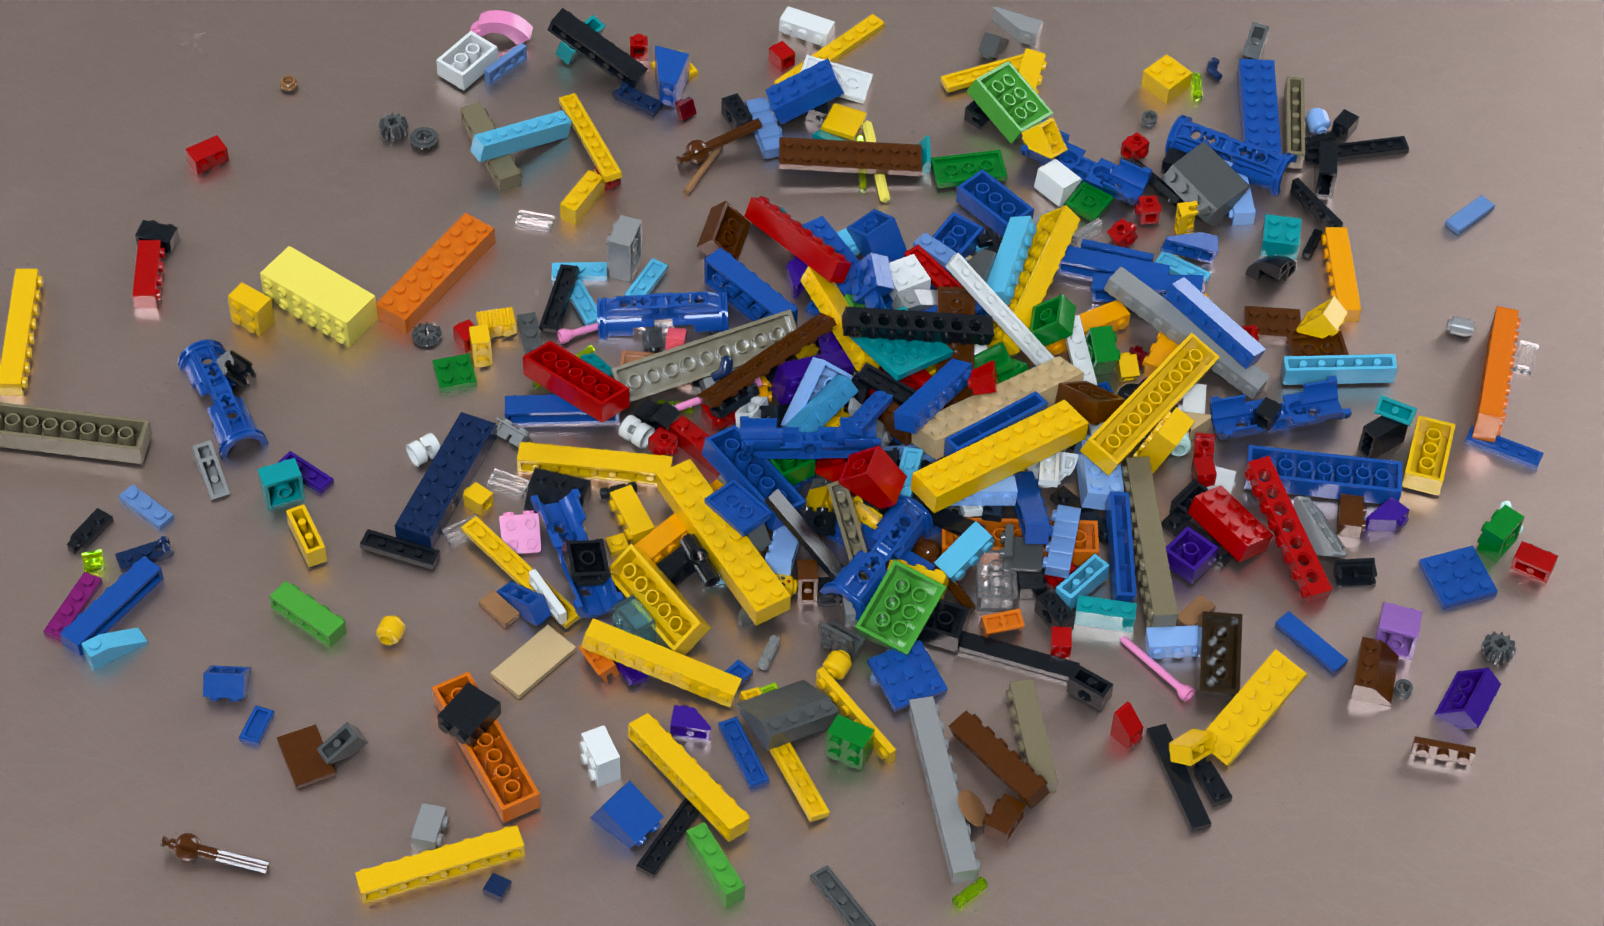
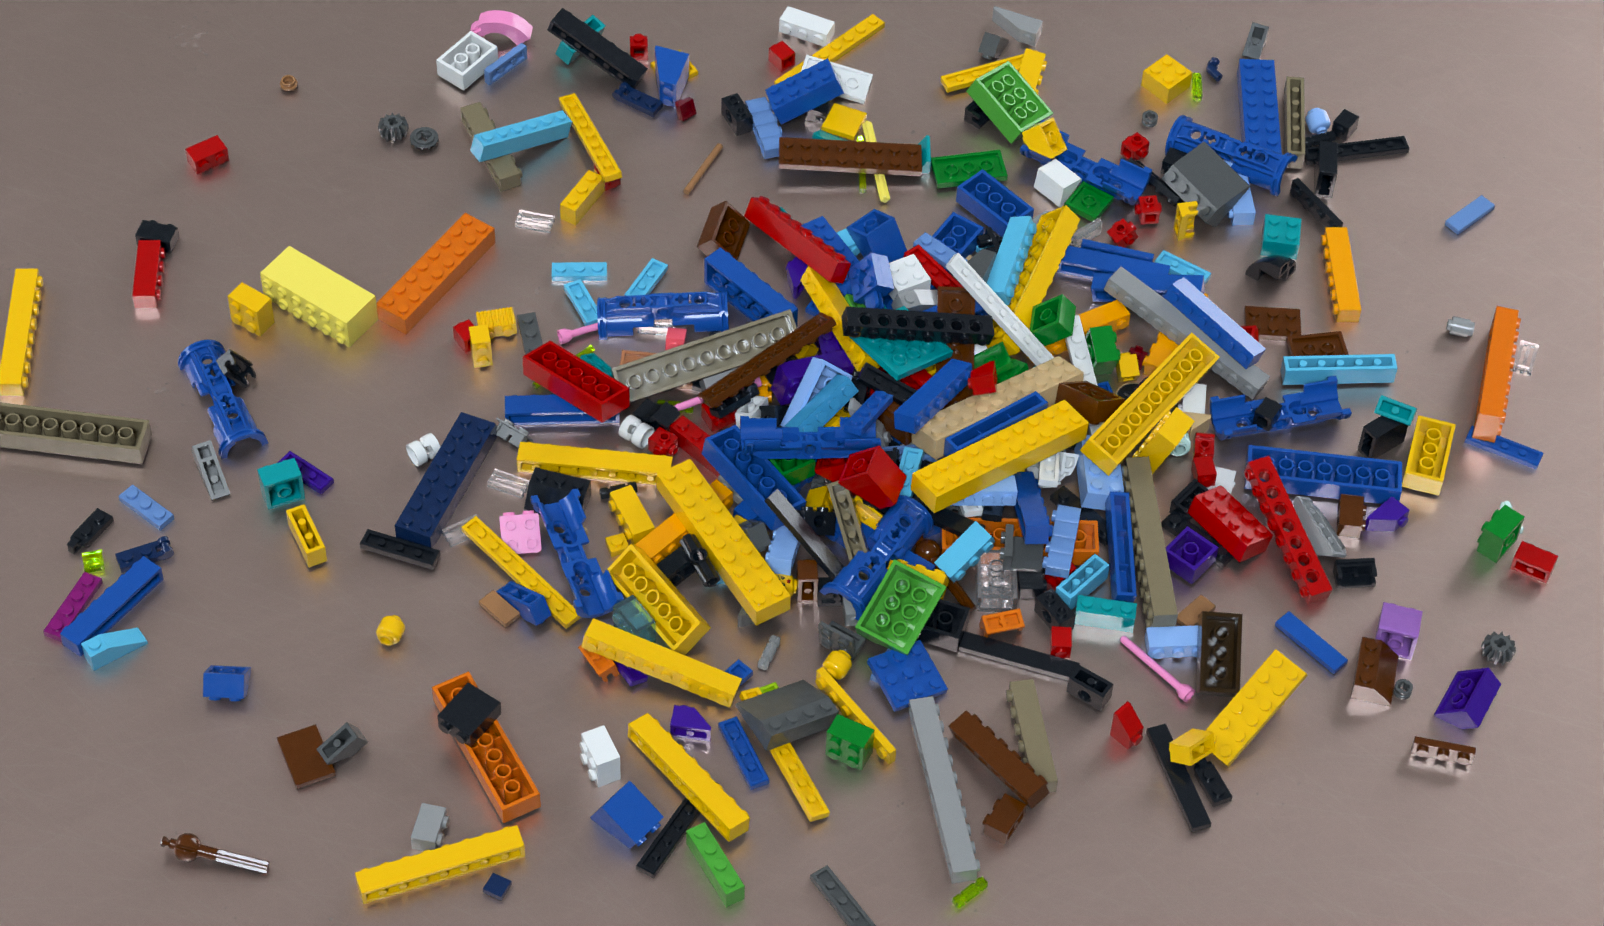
(256, 726): blue tile -> none
(308, 614): bright green brick -> none
(433, 337): dark grey gear -> none
(454, 373): green plate -> none
(478, 499): yellow brick -> none
(533, 661): tan tile -> none
(553, 603): white tile -> none
(559, 298): black plate -> none
(586, 561): black slope -> none
(624, 248): light grey brick -> none
(652, 339): black brick -> none
(698, 151): reddish brown piece -> none
(724, 370): dark blue arm -> none
(738, 507): blue tile -> none
(971, 807): medium nougat piece -> none
(1196, 246): blue slope -> none
(1312, 243): black axle -> none
(1323, 319): yellow slope -> none
(1458, 577): blue plate -> none

